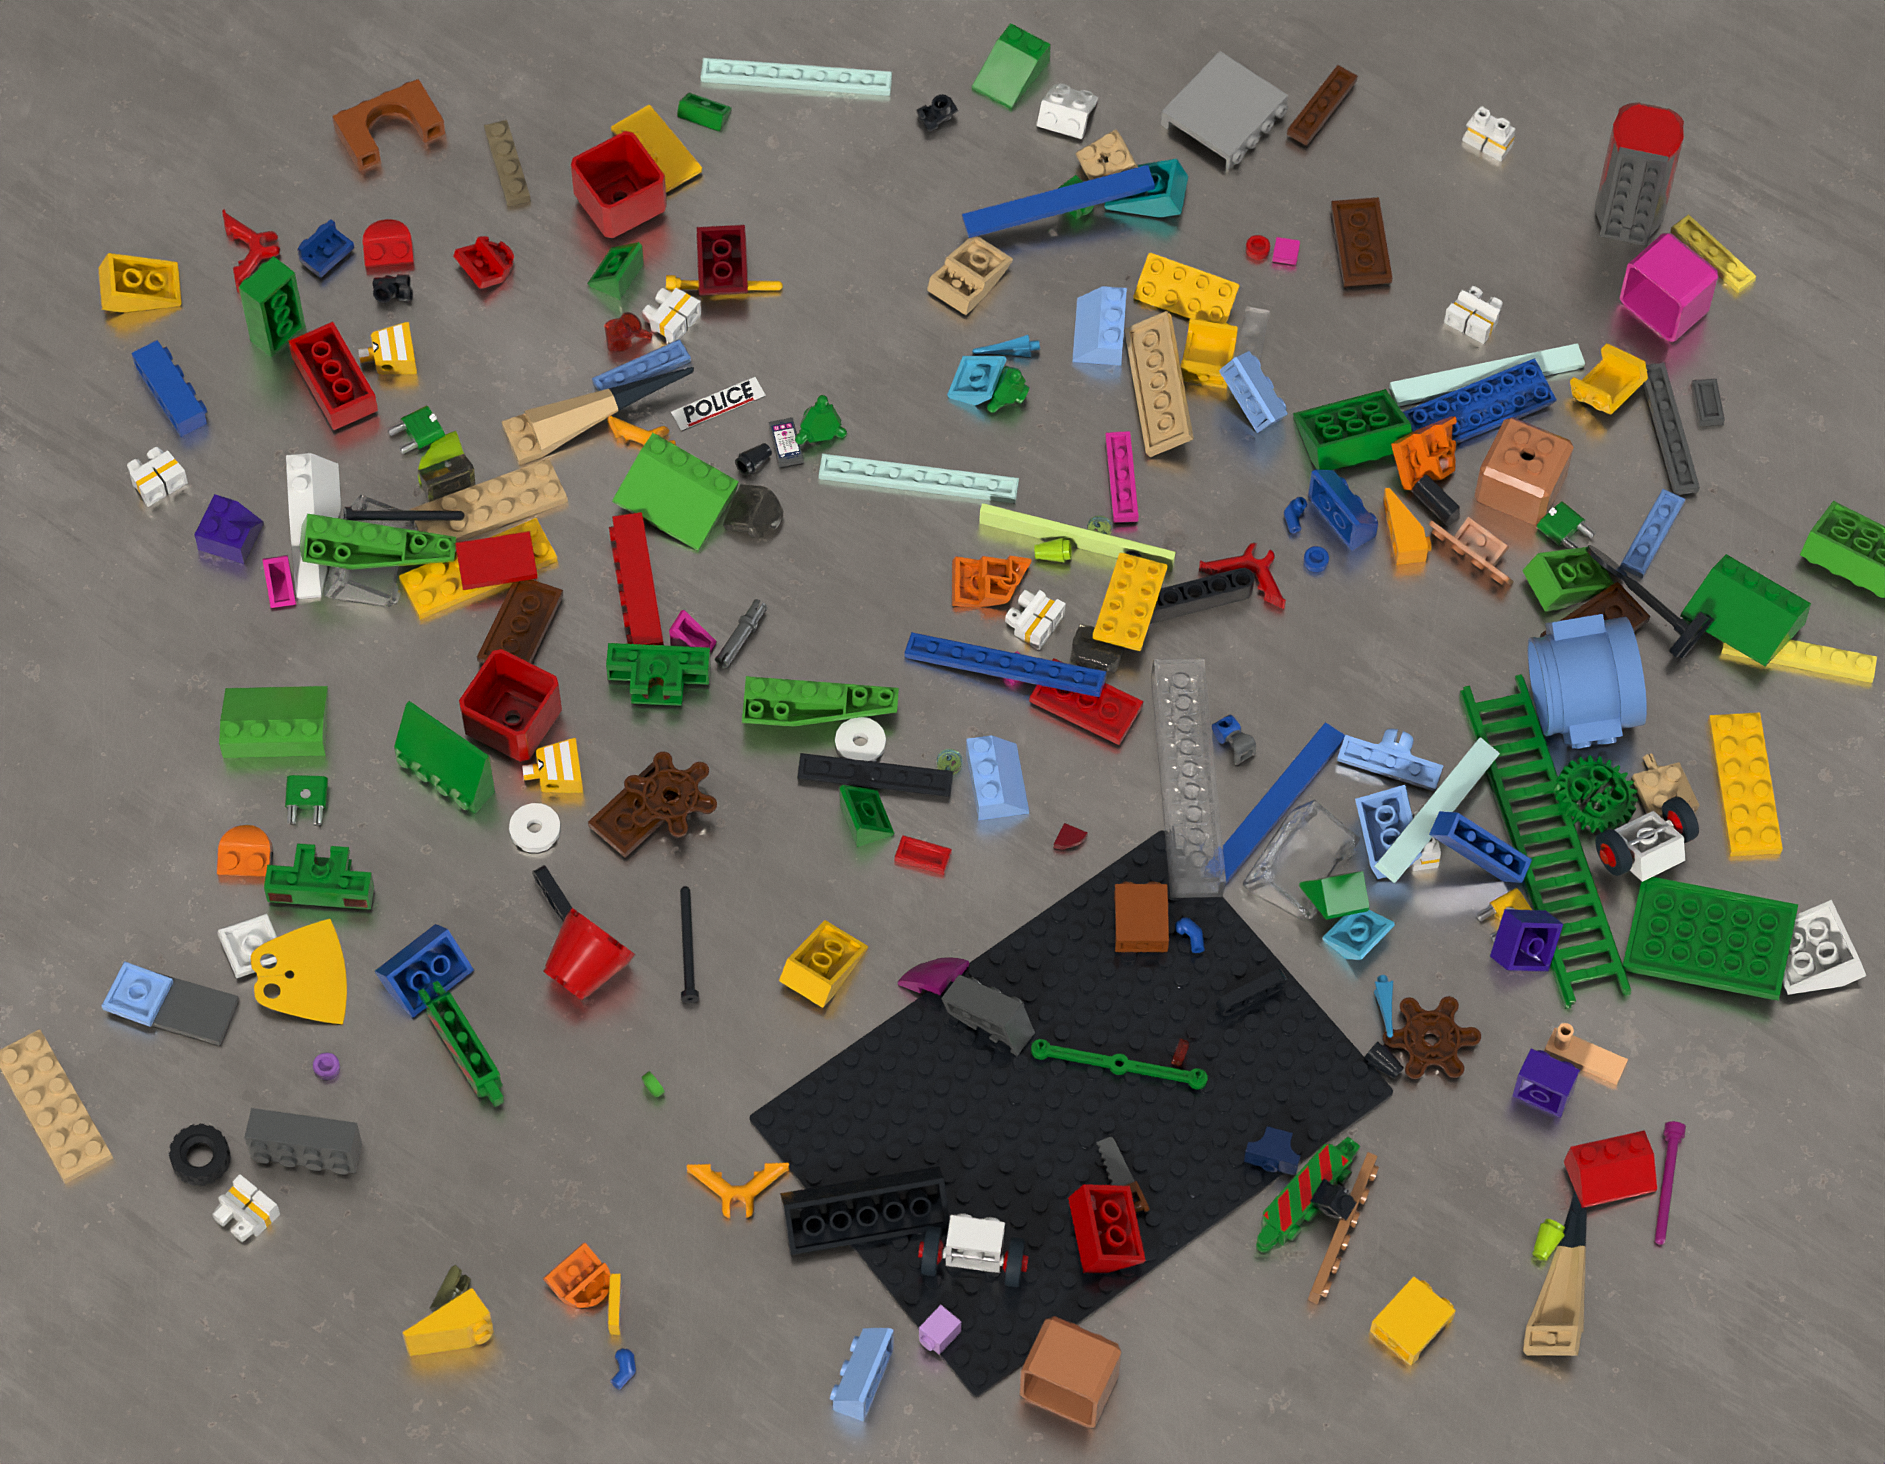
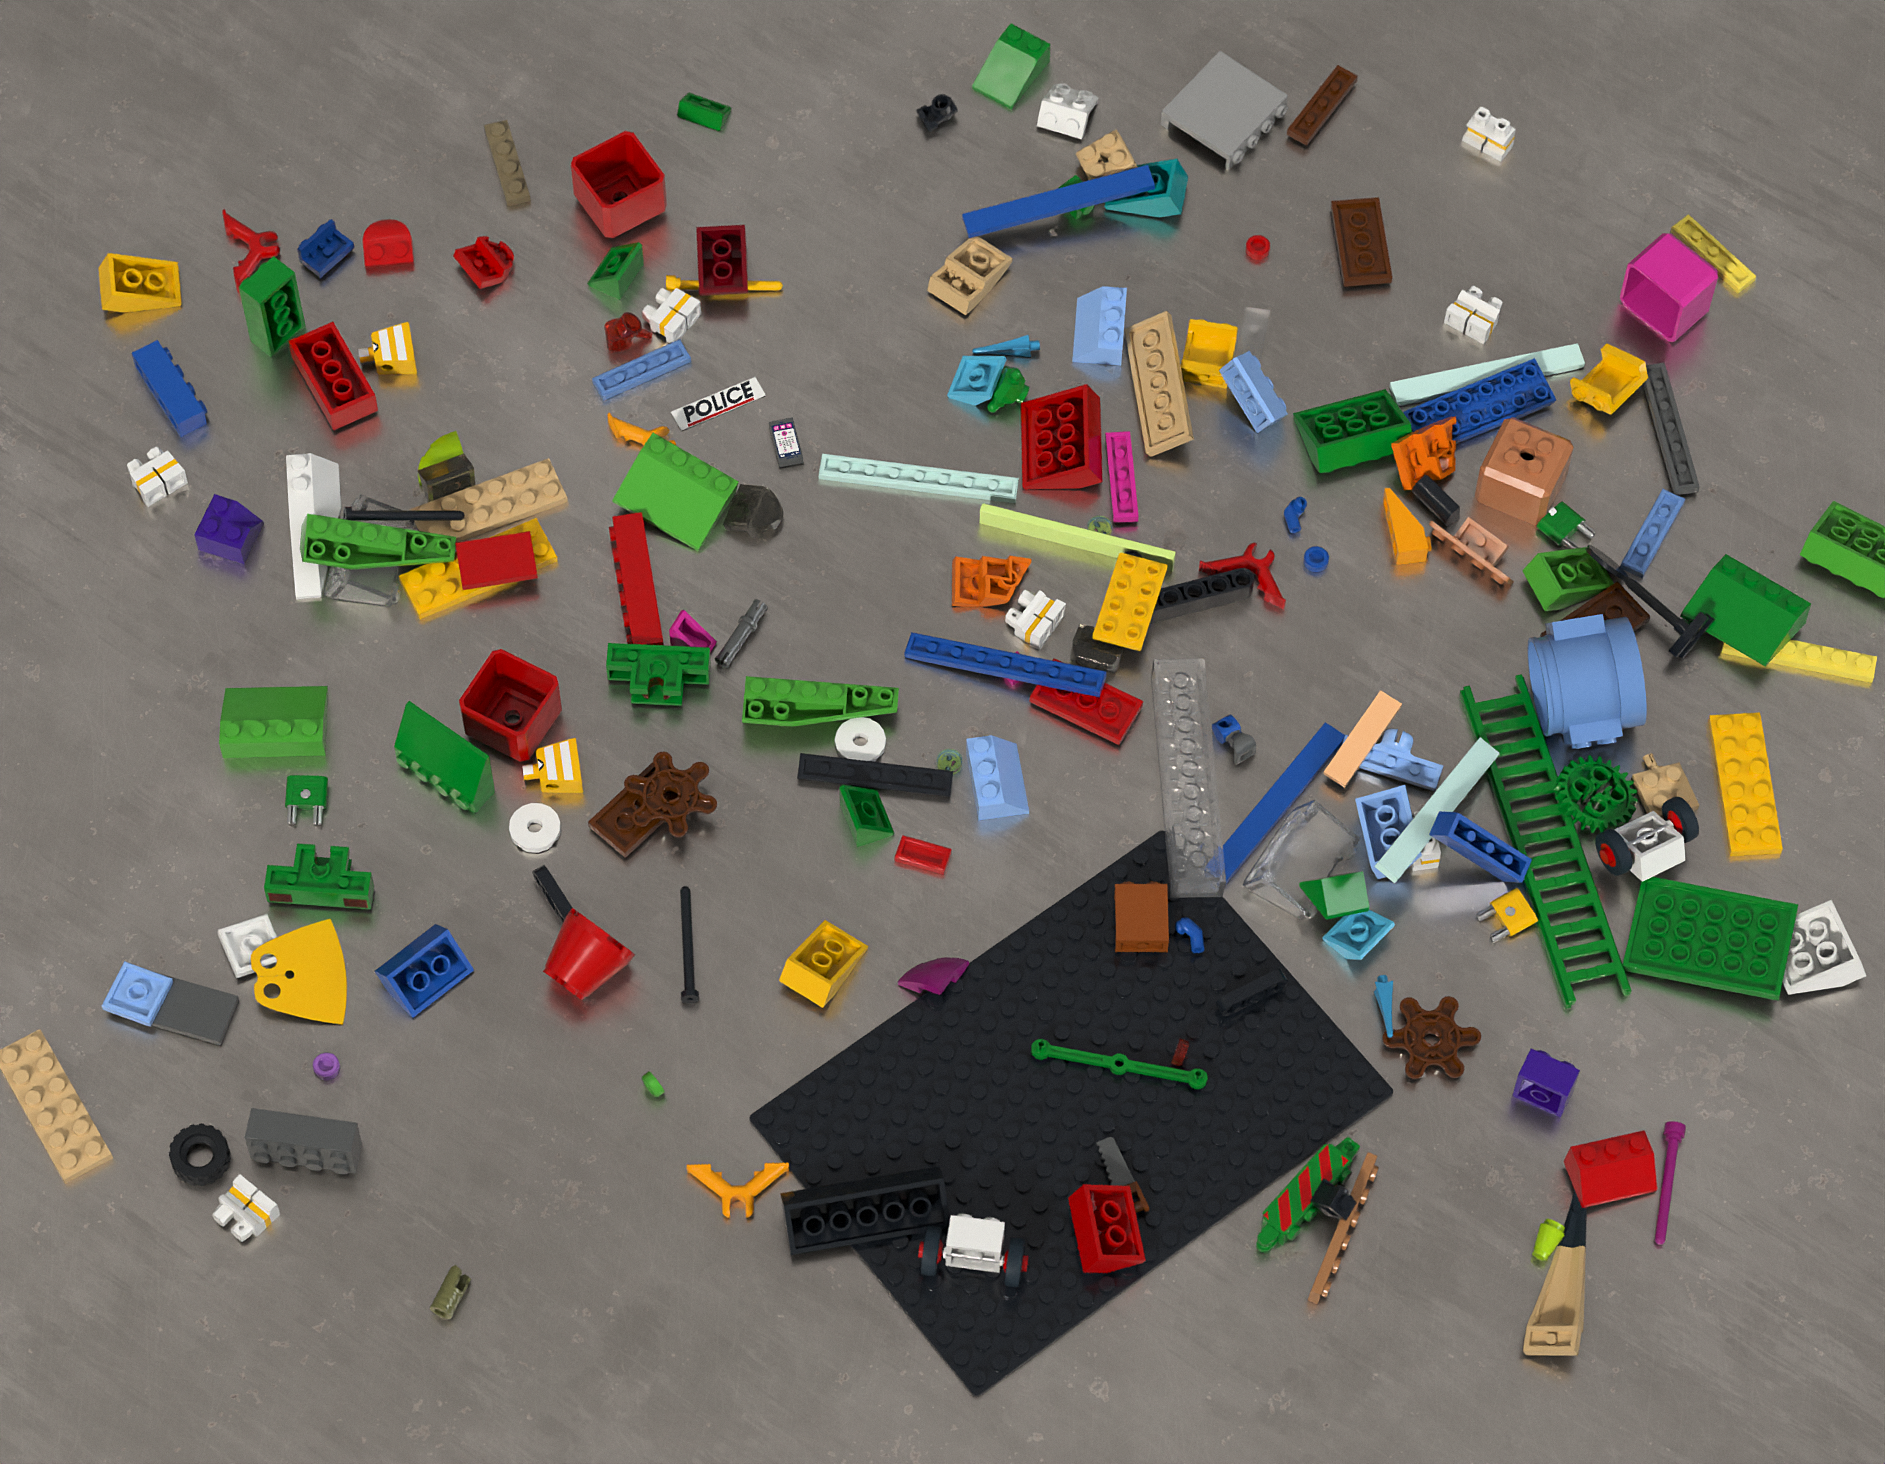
(244, 852): orange slope -> none
(279, 581): dark pink slope -> none
(392, 287): black plate -> none
(406, 101): dark orange arch -> none
(421, 427): green piece -> none
(451, 1327): yellow slope -> none
(463, 1043): green hinge -> none
(522, 620): reddish brown plate -> none
(552, 425): tan plate -> none
(580, 1278): orange slope -> none
(614, 1310): yellow tile -> none
(627, 1368): blue arm -> none
(662, 146): yellow bracket -> none
(750, 460): black cone -> none
(796, 76): light aqua tile -> none
(820, 423): green rock -> none
(863, 1372): light blue slope -> none
(939, 1330): lavender brick -> none
(991, 1011): dark grey wedge -> none
(1055, 550): lime cone -> none
(1062, 440): none -> red slope
(1069, 837): dark red tile -> none
(1070, 1371): nougat plate -> none
(1185, 290): yellow bracket -> none
(1273, 1152): dark blue brick -> none
(1286, 251): dark pink tile -> none
(1342, 508): blue slope -> none
(1362, 739): none -> light nougat tile
(1384, 1060): black cone -> none
(1412, 1319): yellow panel -> none
(1526, 940): dark purple slope -> none
(1585, 1055): light nougat piece -> none
(1638, 172): dark grey piece -> none
(1707, 402): dark grey tile -> none

